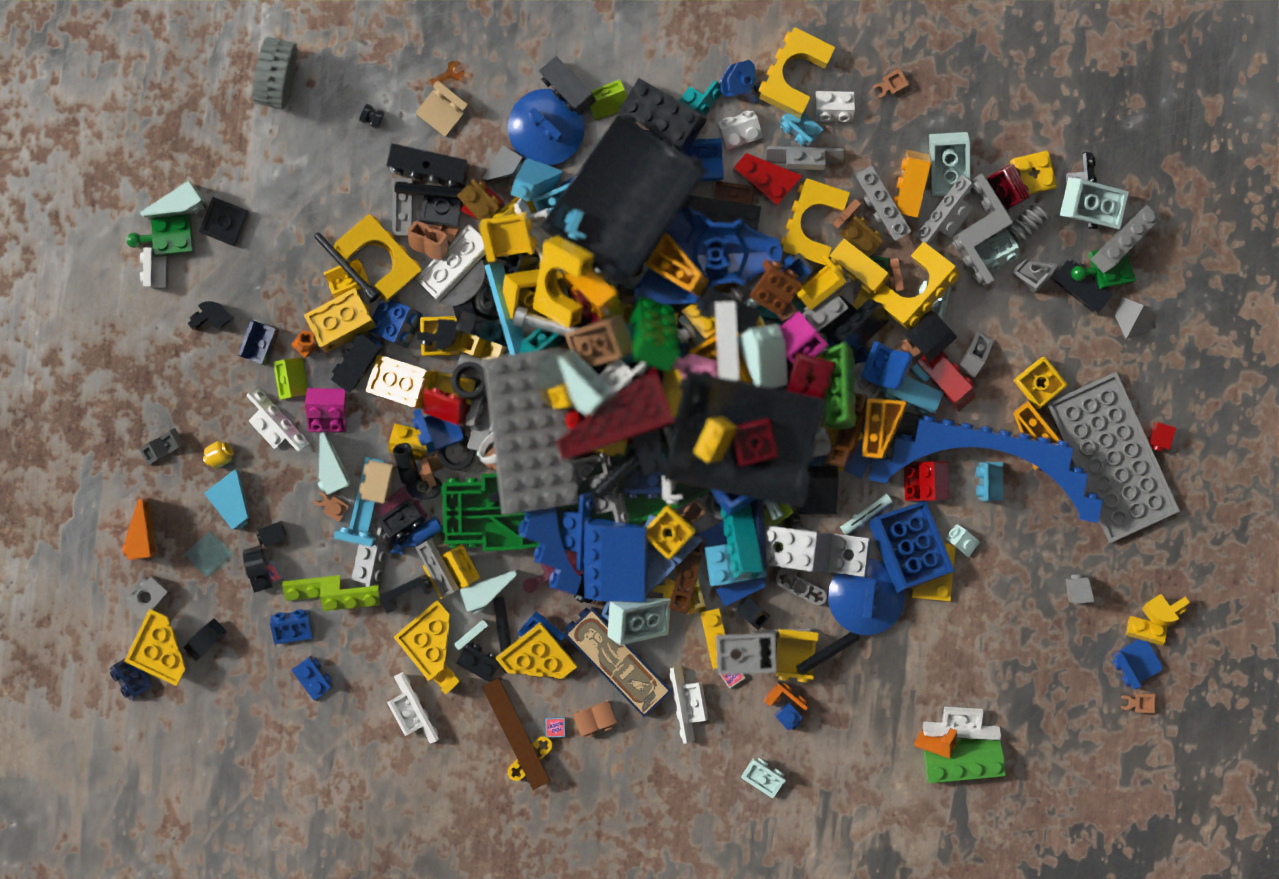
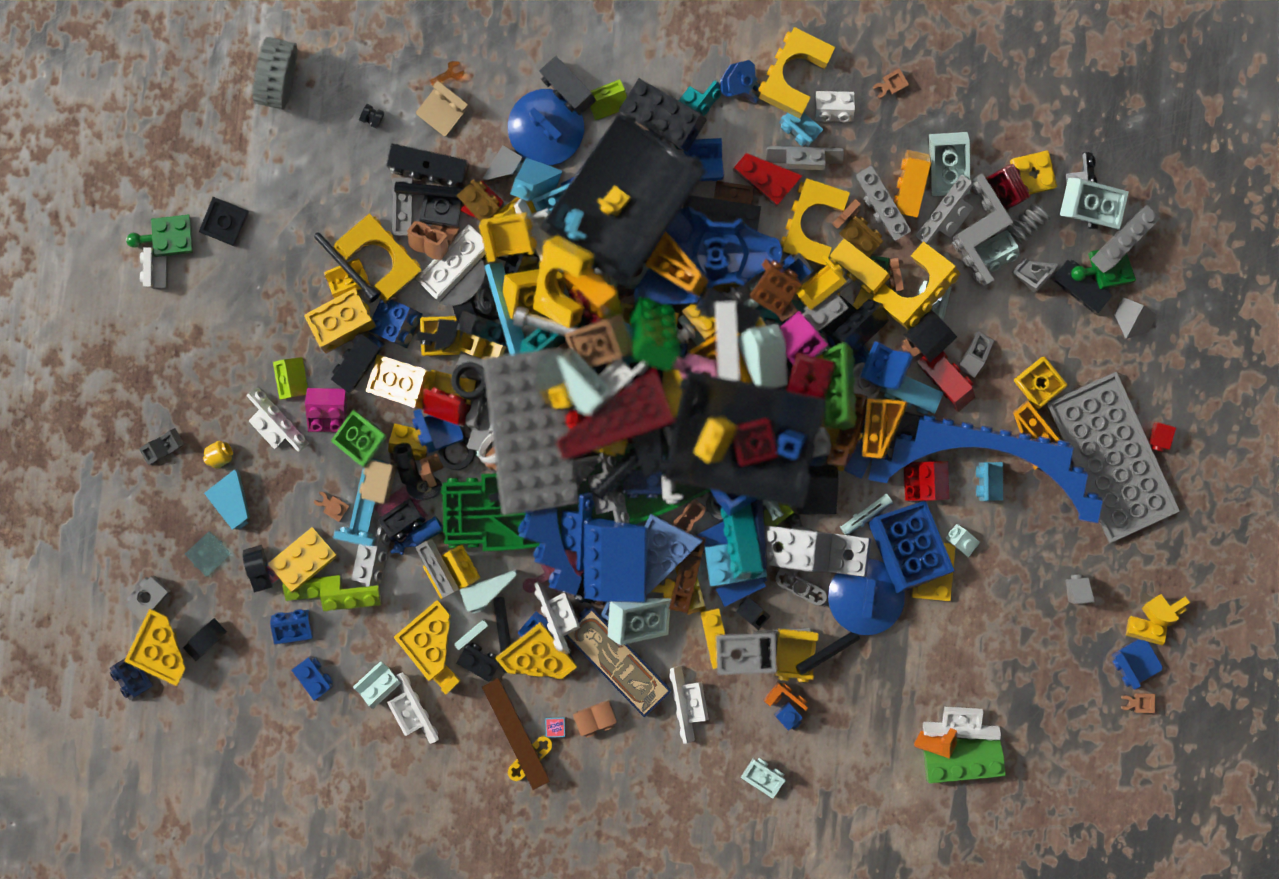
(140, 534): orange slope -> none
(180, 201): light aqua slope -> none
(212, 311): black brick -> none
(258, 342): dark blue bracket -> none
(272, 534): black brick -> none
(302, 560): none -> yellow plate
(304, 343): orange piece -> none
(331, 470): light aqua slope -> none
(359, 438): none -> bright green slope
(377, 684): none -> light aqua bracket
(387, 597): black panel -> none
(559, 615): none -> white bracket
(614, 202): none -> yellow bracket
(681, 532): yellow brick -> none
(732, 679): tile -> none
(740, 129): white bracket -> none
(791, 444): none -> blue brick
(919, 373): medium azure tile -> none

